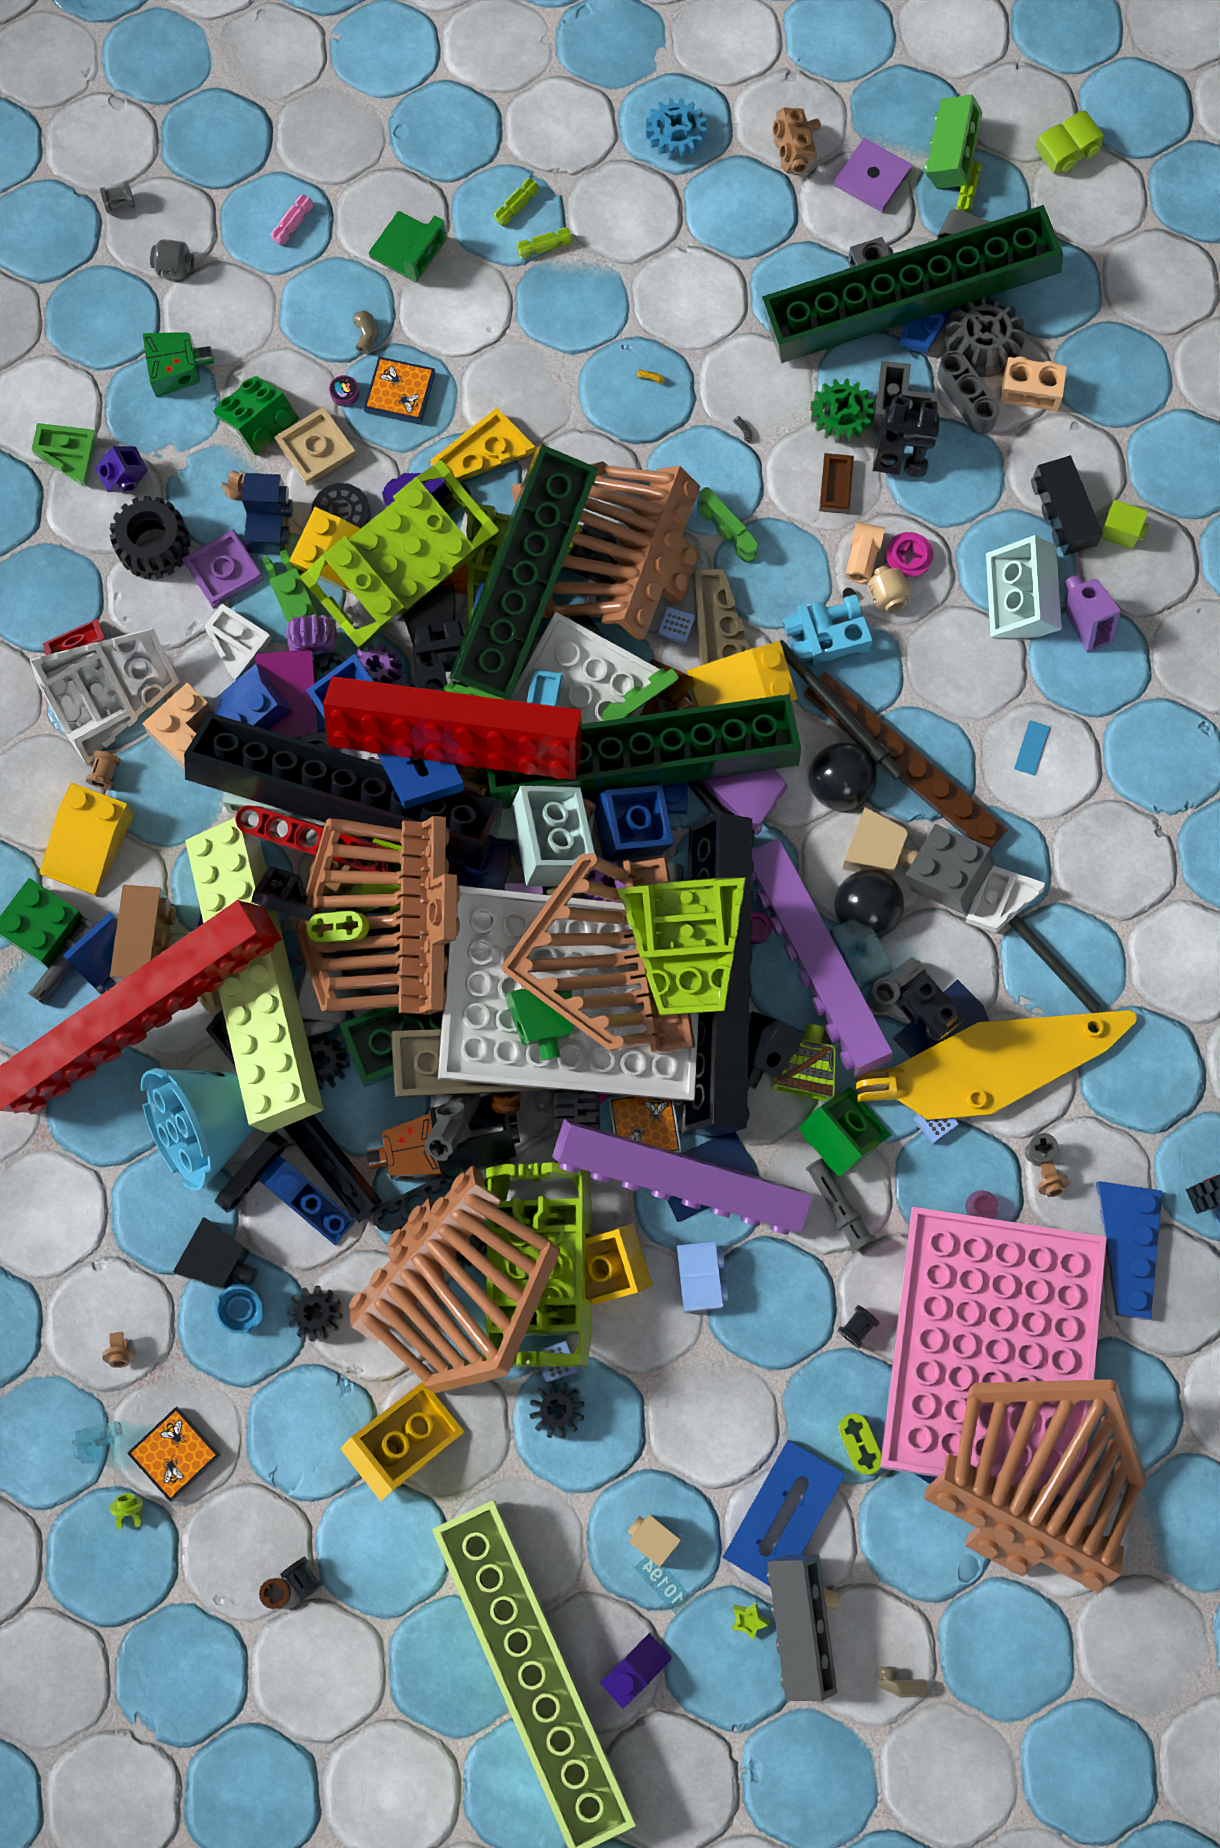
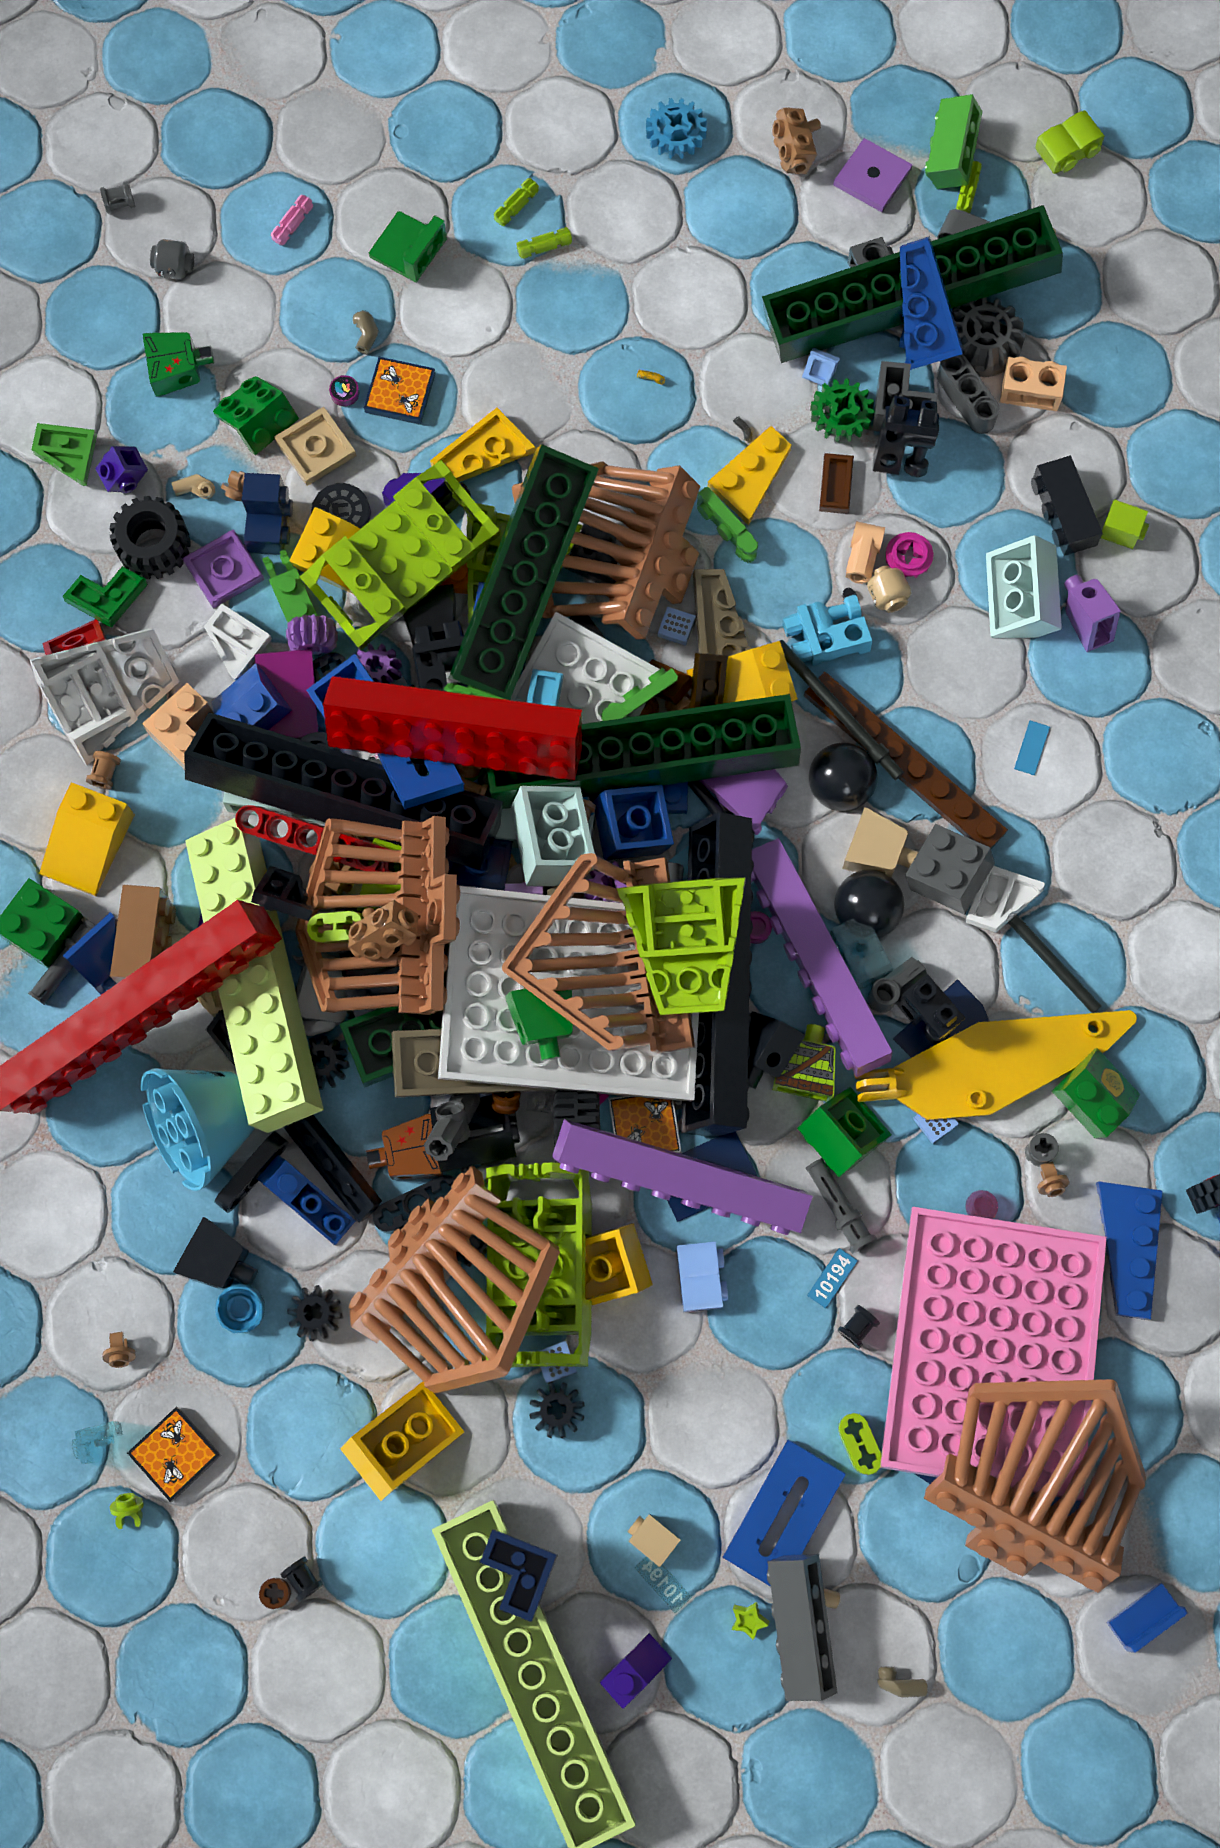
(106, 602): none -> green tile
(195, 484): none -> tan arm
(383, 931): none -> medium nougat brick
(529, 1571): none -> dark blue brick
(708, 680): none -> dark brown plate
(748, 476): none -> yellow wing
(821, 367): none -> light blue tile
(832, 1278): none -> dark azure sticker
(926, 309): none -> blue wing
(1097, 1095): none -> green slope
(1146, 1618): none -> blue panel

